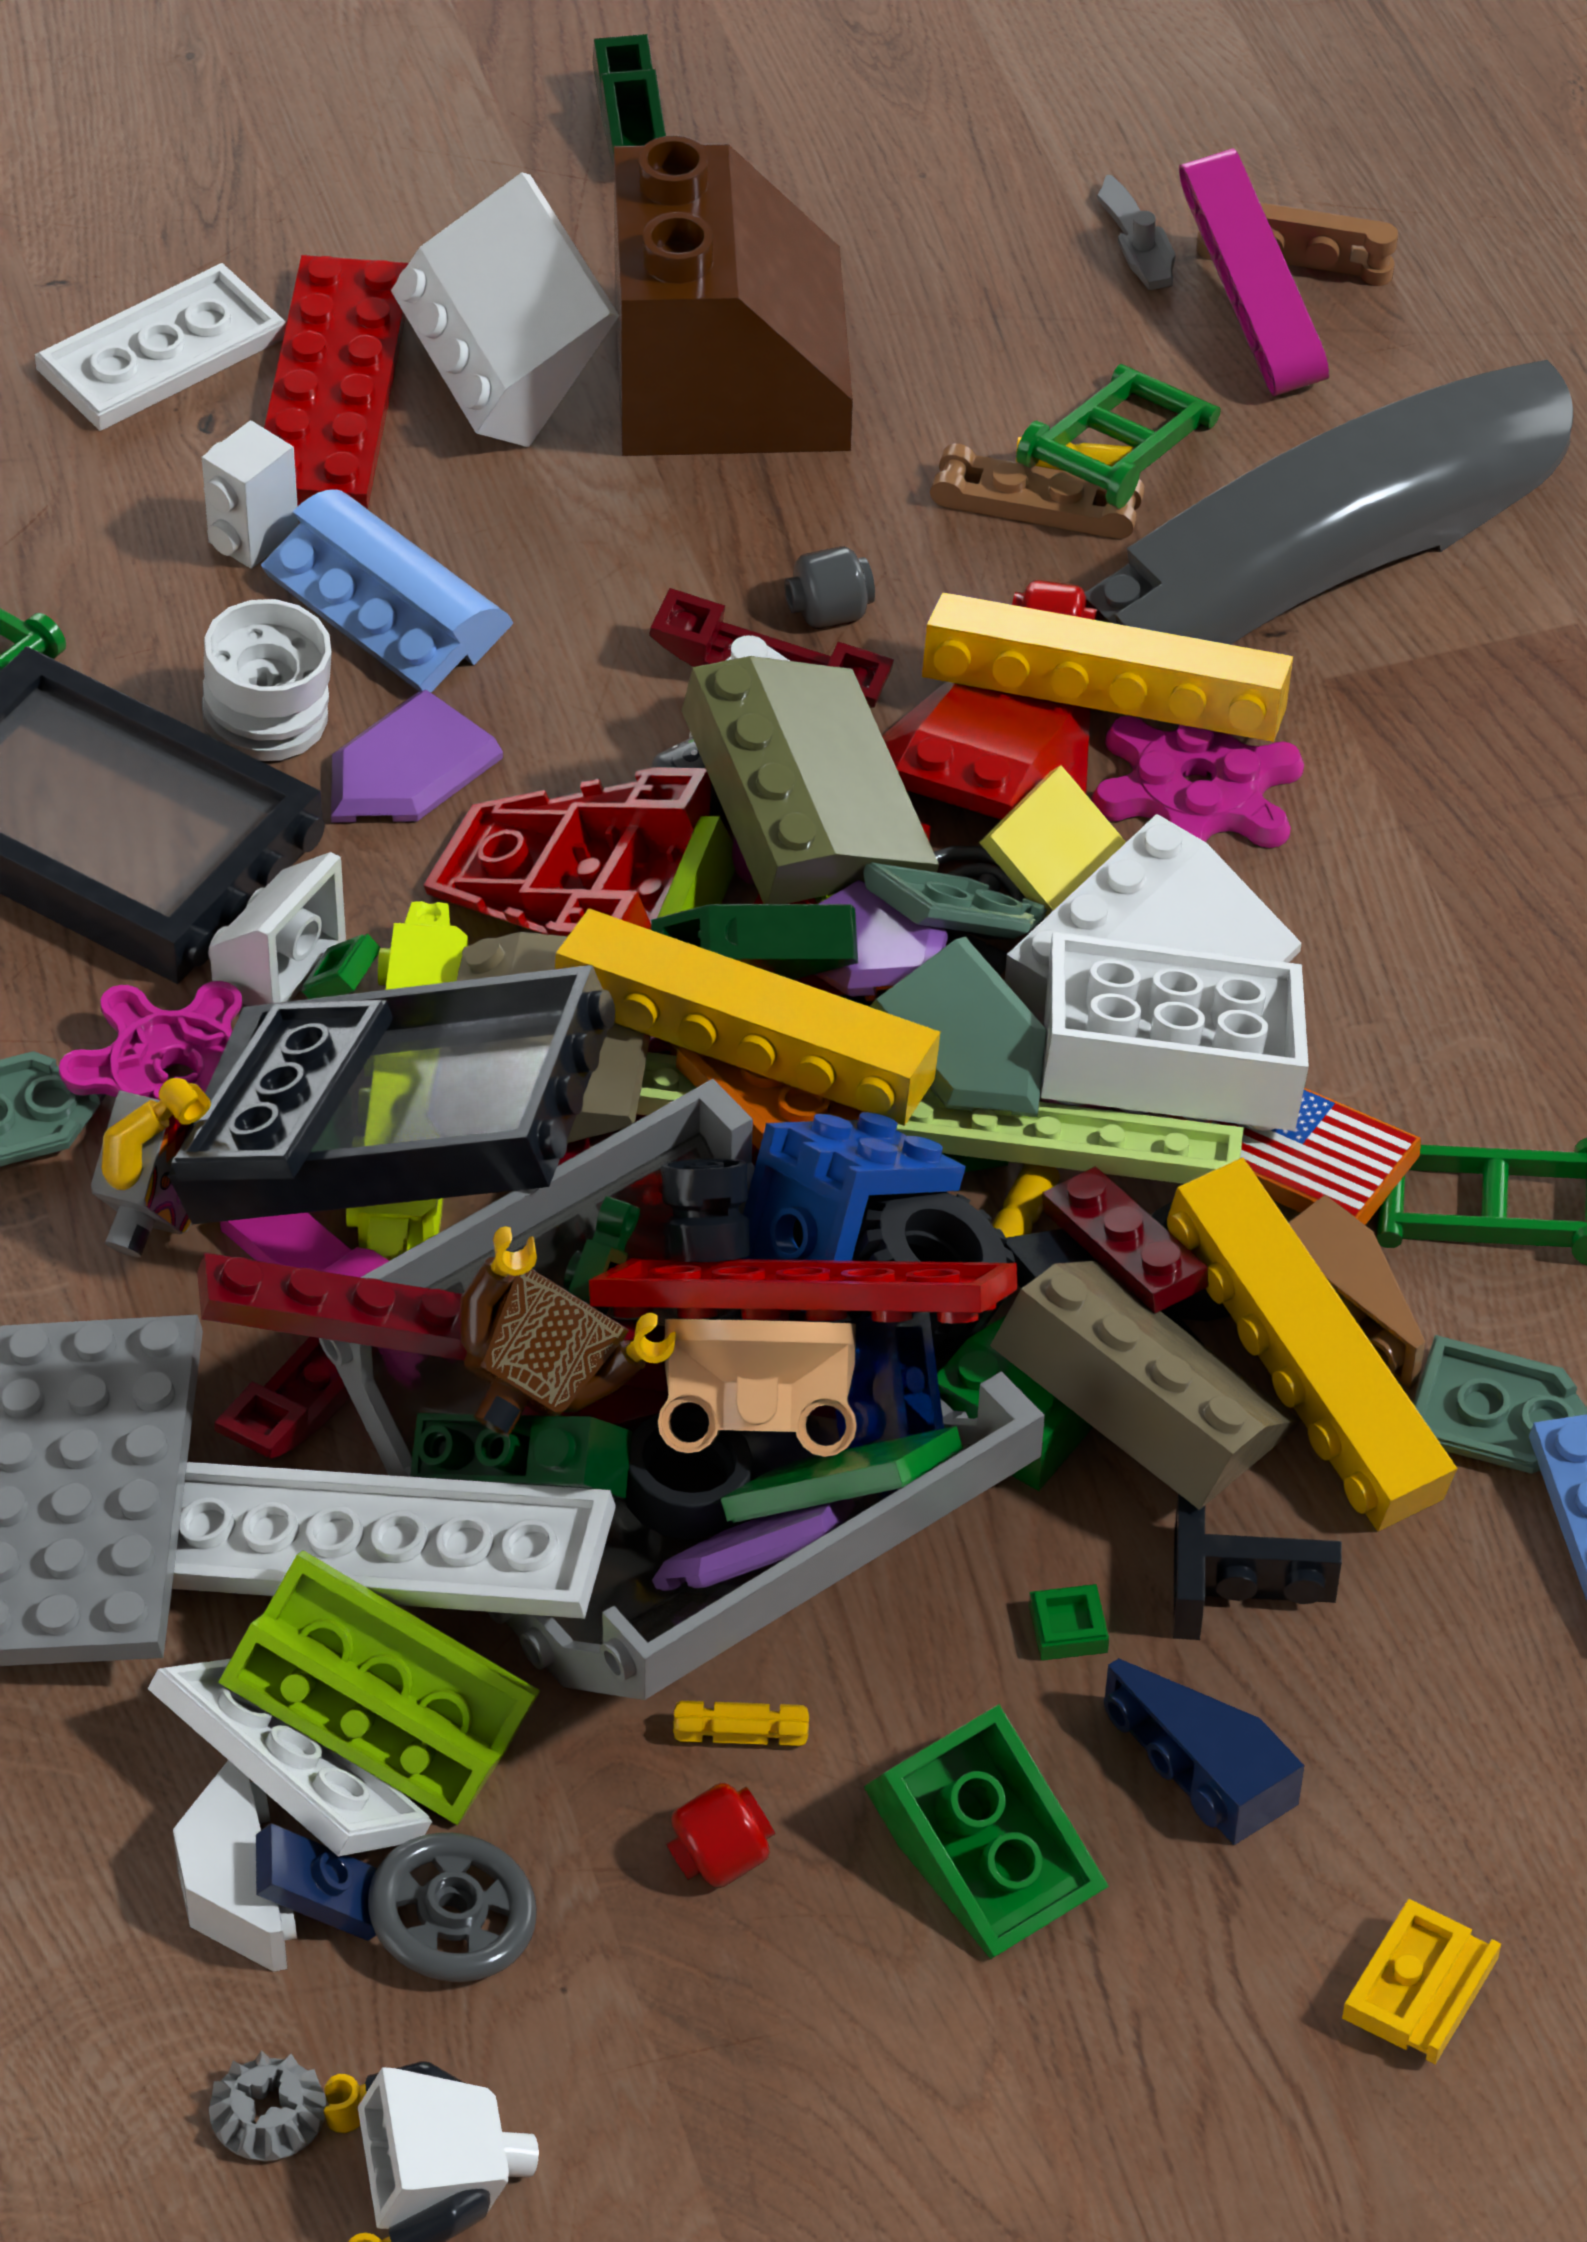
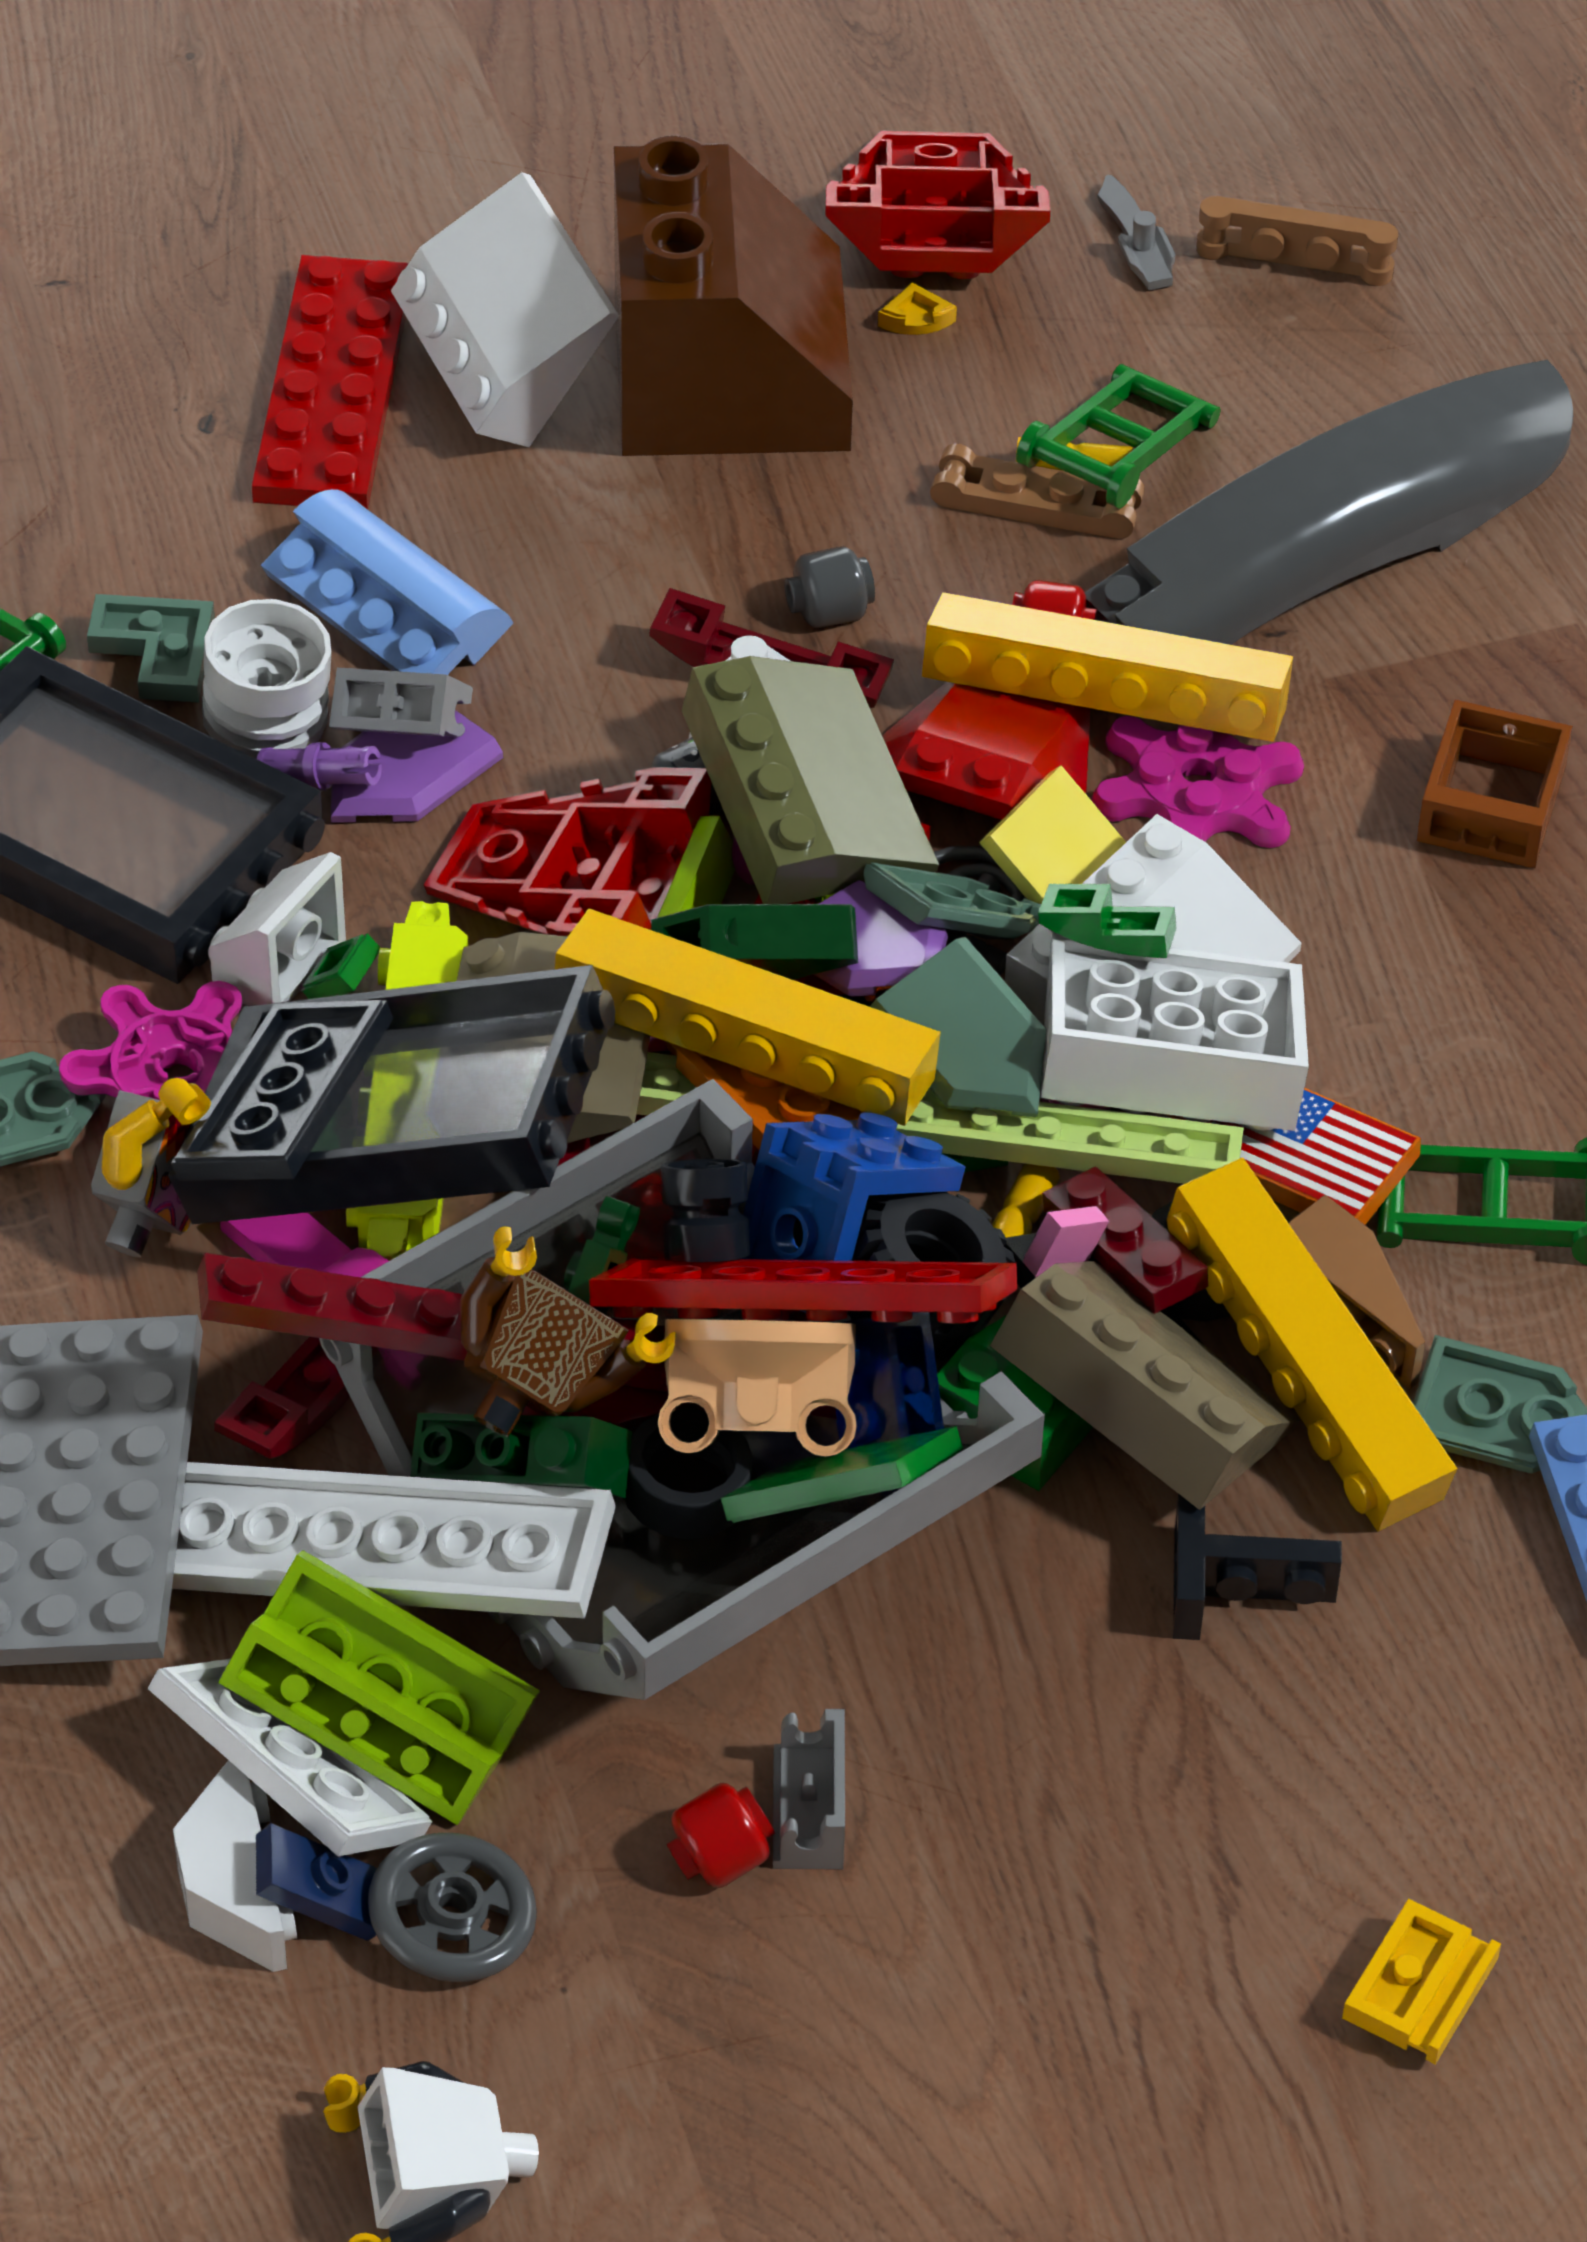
(160, 346): white tile -> none
(160, 630): none -> sand green plate
(250, 493): white brick -> none
(279, 2130): light grey gear -> none
(323, 766): none -> medium lavender pin
(397, 702): none -> light grey hinge
(627, 91): dark green slope -> none
(741, 1723): yellow axle -> none
(751, 1545): medium lavender tile -> none
(809, 1794): none -> light grey hinge
(916, 312): none -> yellow tile
(936, 203): none -> red wedge
(987, 1832): green slope -> none
(1065, 1238): none -> bright pink tile
(1068, 1622): green tile -> none
(1089, 918): none -> green slope
(1215, 1753): dark blue slope -> none
(1253, 272): dark pink beam -> none
(1482, 822): none -> dark orange window

